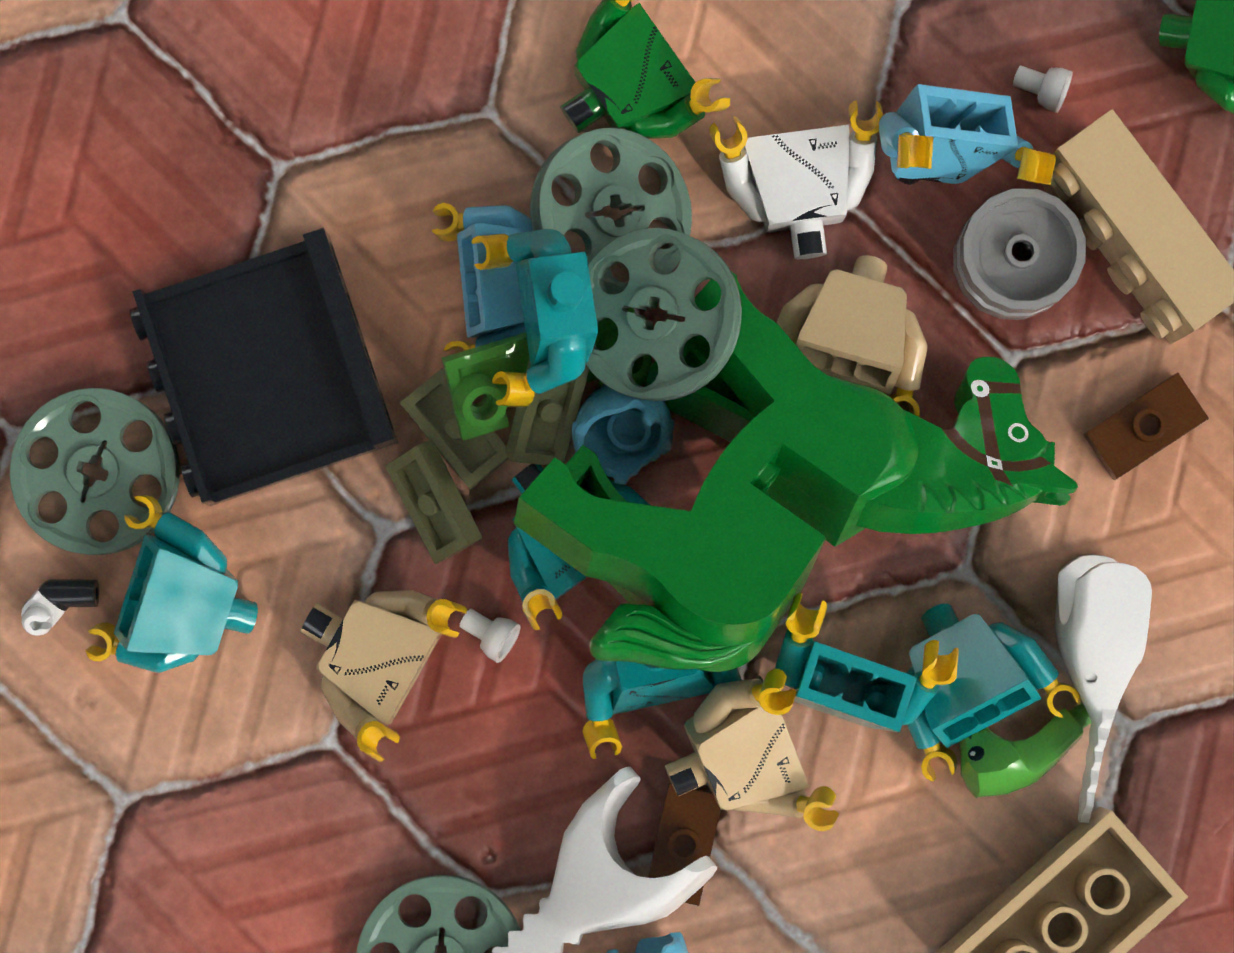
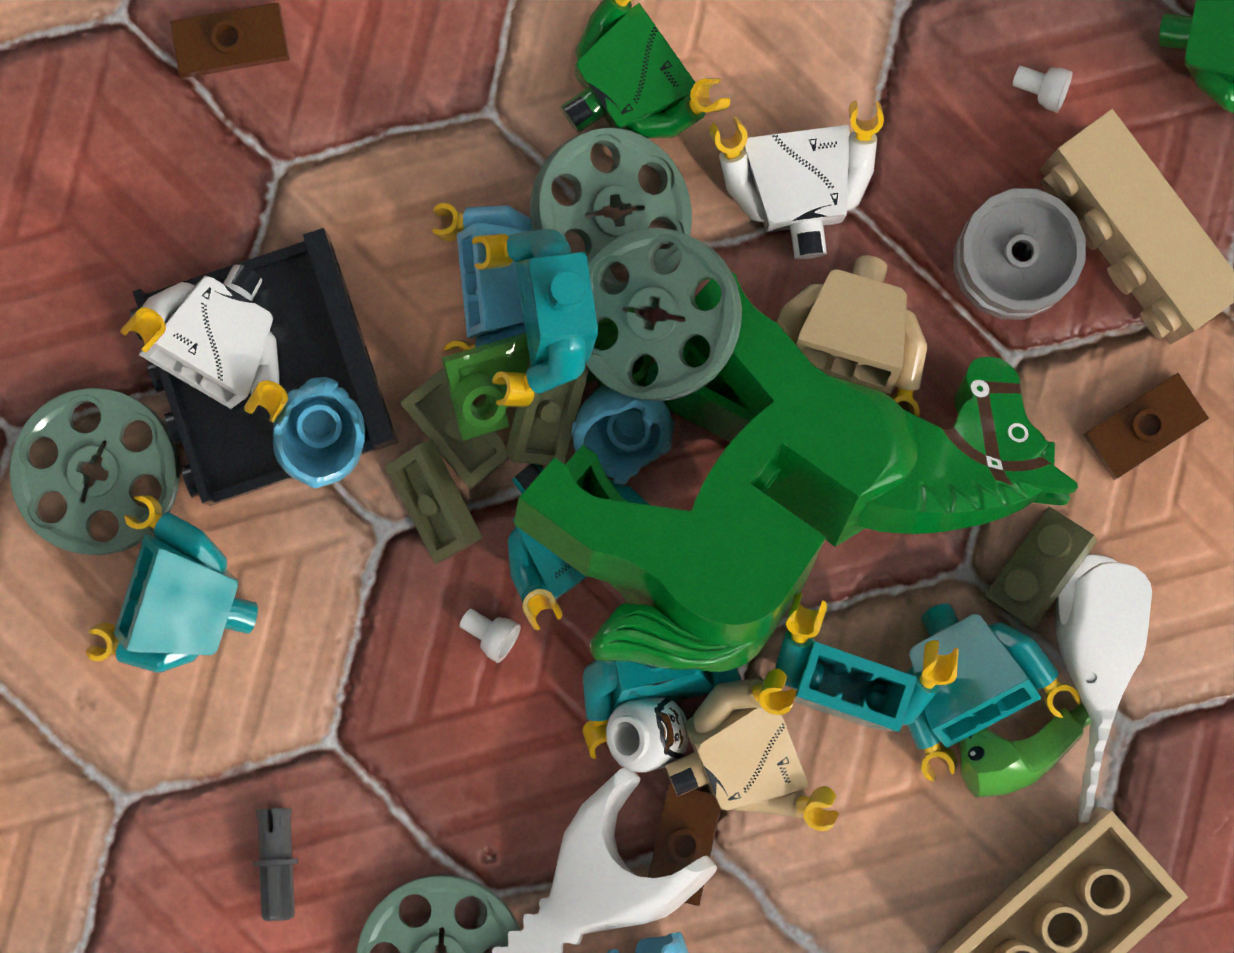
(52, 601): arm -> none
(214, 340): none -> white torso
(229, 40): none -> reddish brown plate
(276, 864): none -> dark grey axle
(319, 433): none -> medium azure hair
(376, 657): tan torso -> none
(647, 734): none -> white head
(955, 135): medium azure torso -> none
(1041, 568): none -> olive plate

